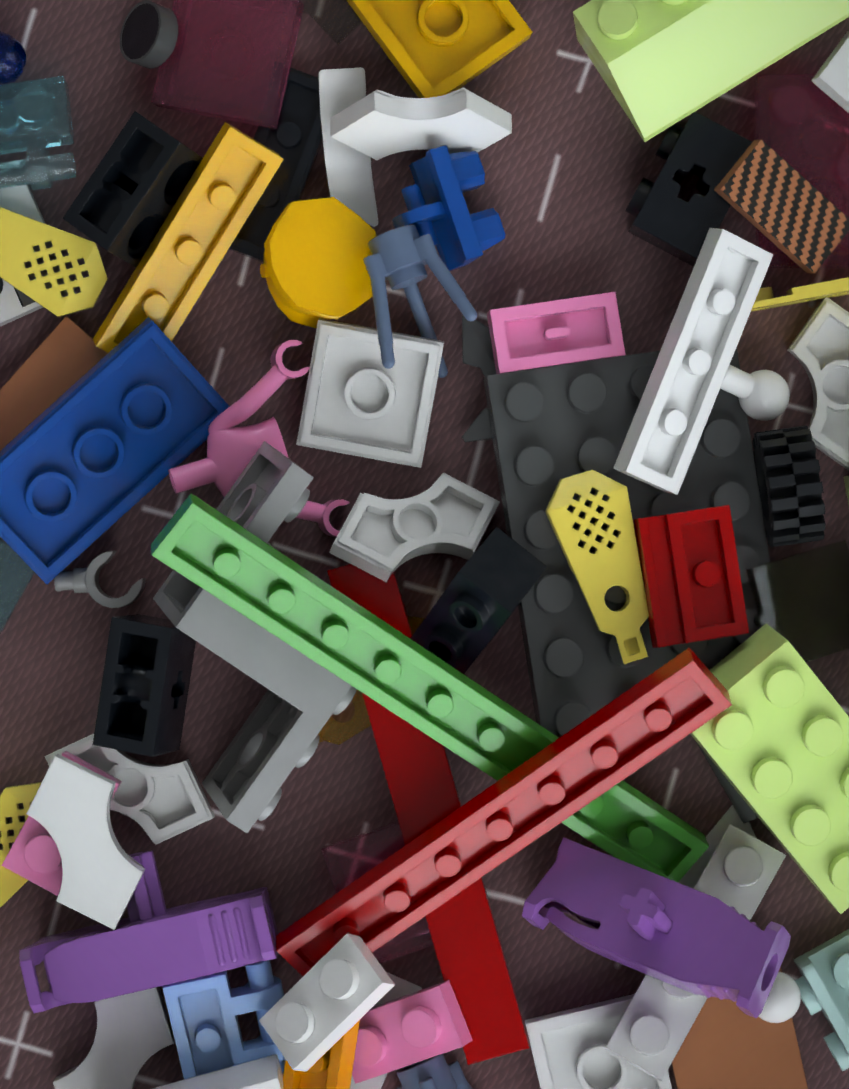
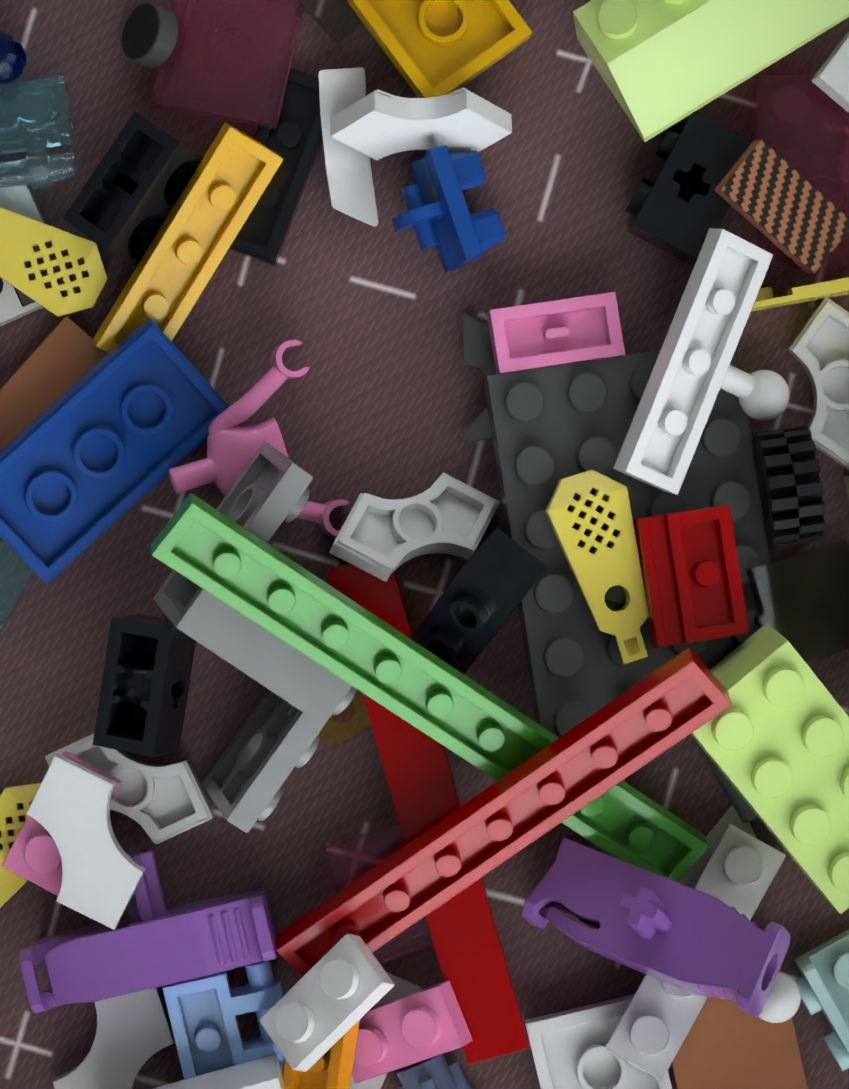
(87, 581): light grey piece -> none
(317, 260): yellow hat -> none
(362, 406): white tile -> none
(401, 259): sand blue plant -> none

